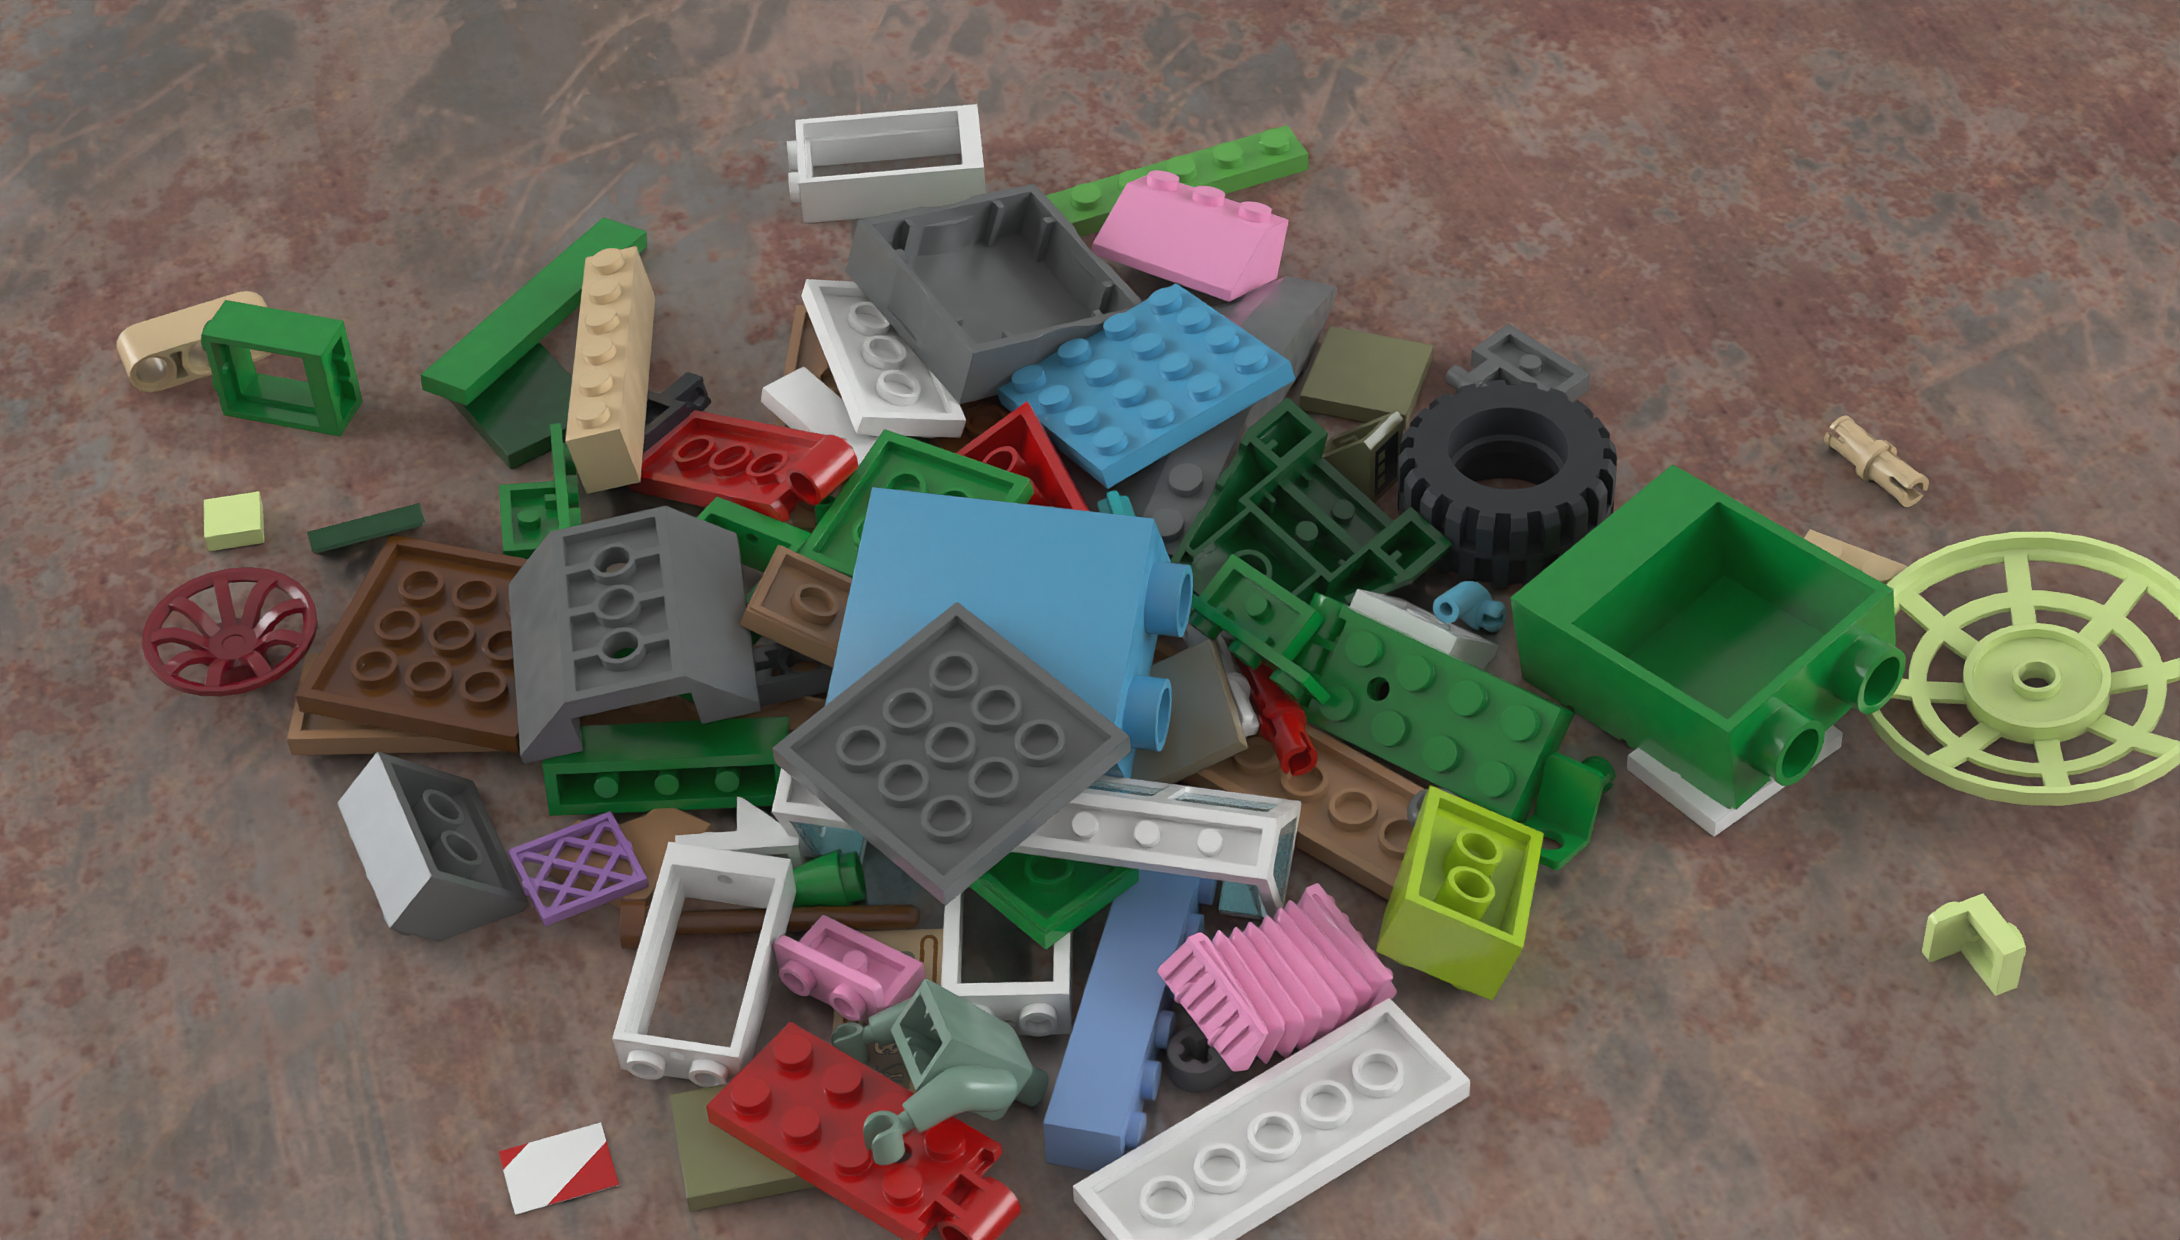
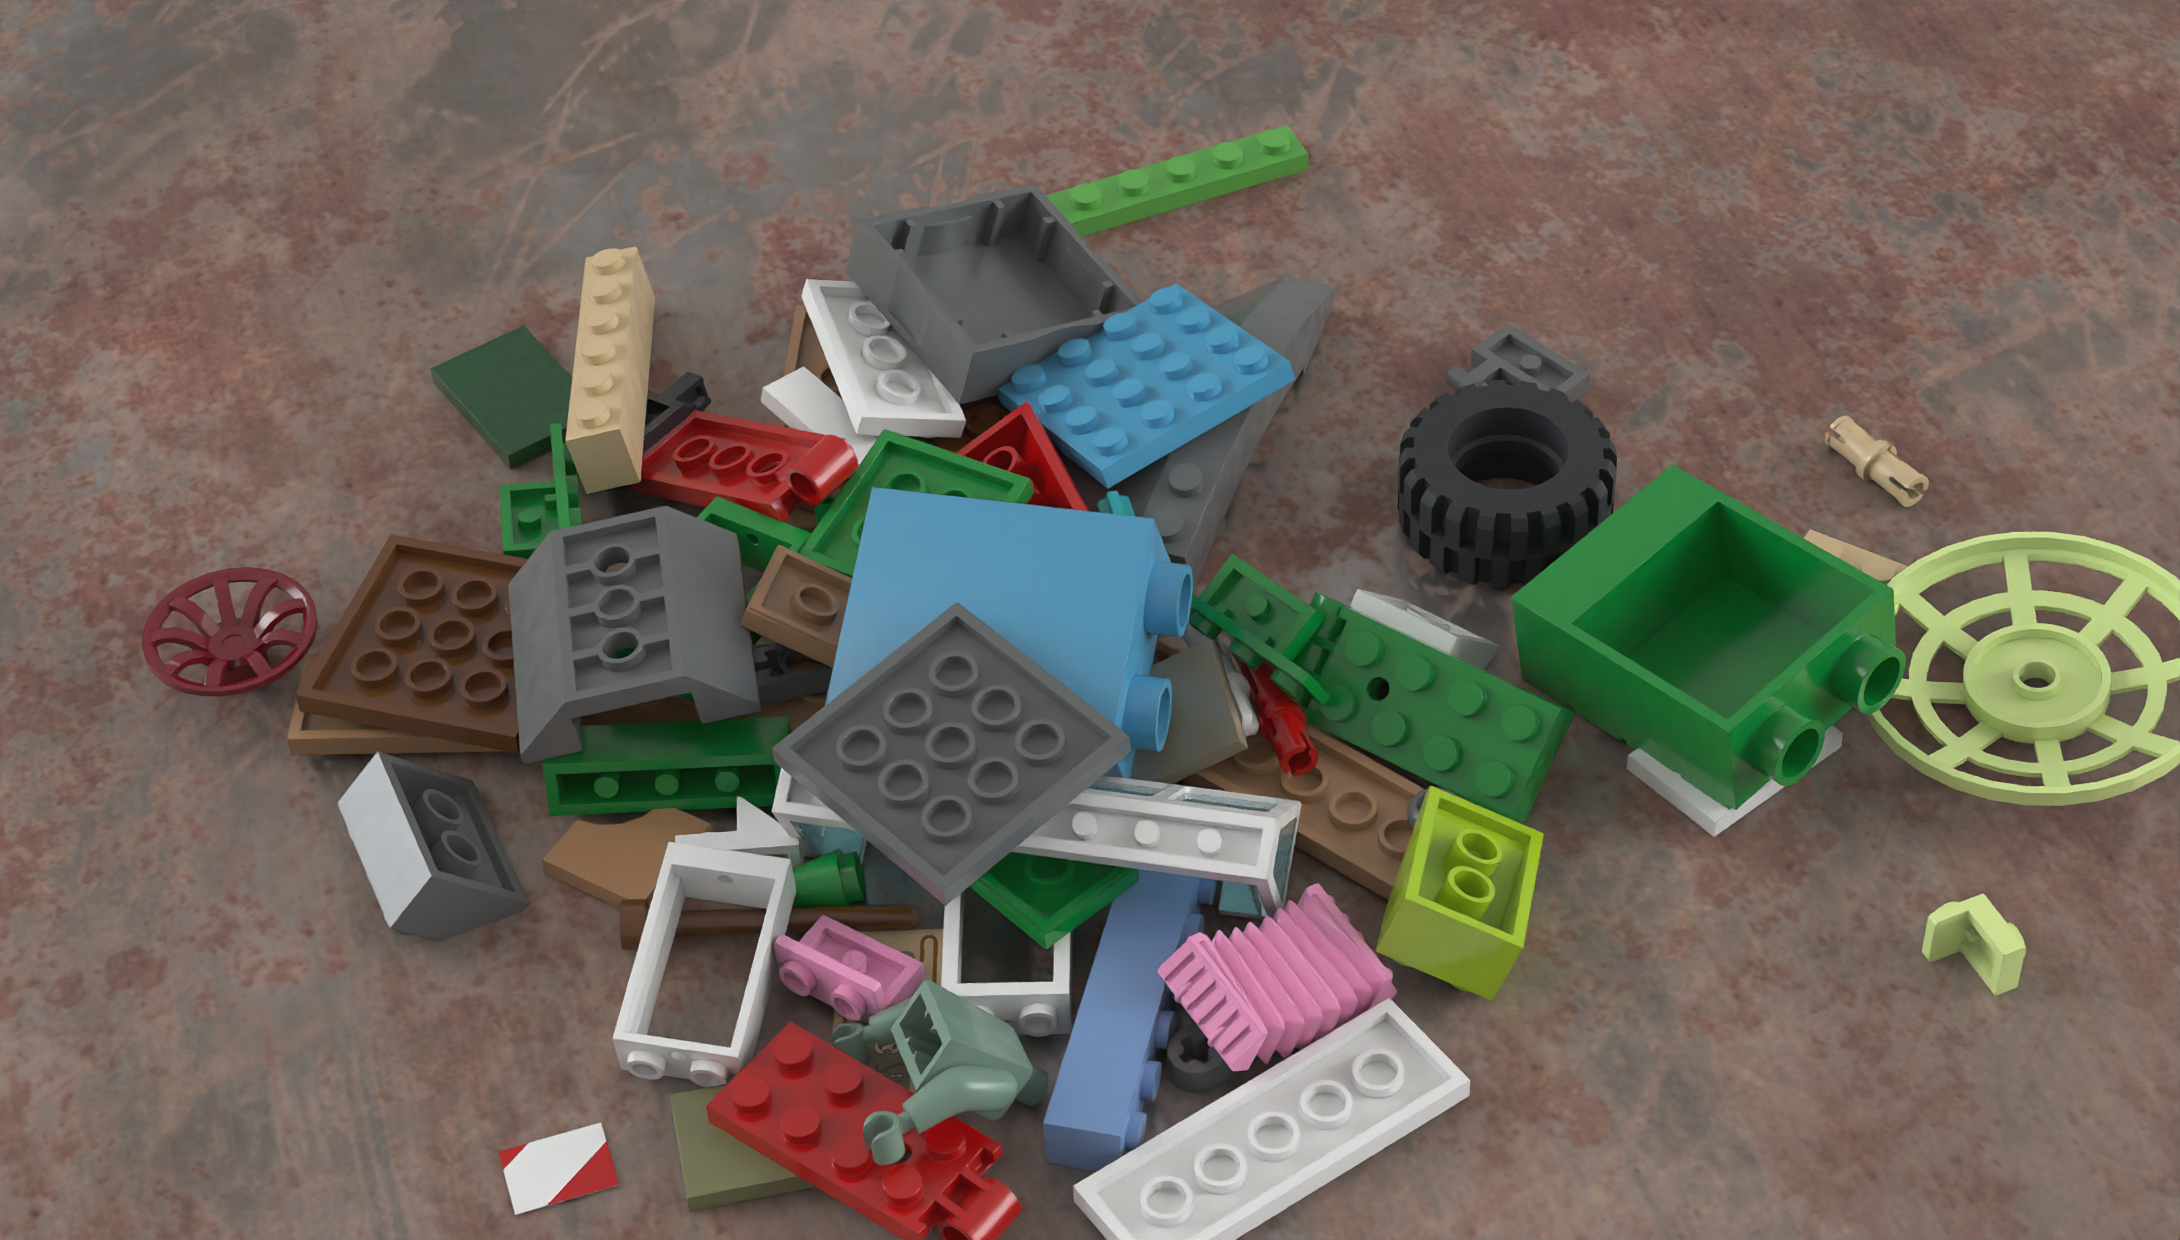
(169, 347): tan beam -> none
(233, 521): yellowish green tile -> none
(319, 405): green window -> none
(365, 528): dark green tile -> none
(524, 317): green tile -> none
(585, 899): medium lavender window -> none
(878, 139): white window -> none
(1193, 236): bright pink slope -> none
(1303, 519): dark green wedge -> none
(1366, 376): olive tile -> none
(1368, 454): olive slope -> none
(1471, 604): medium azure arm -> none
(1569, 804): green bracket -> none

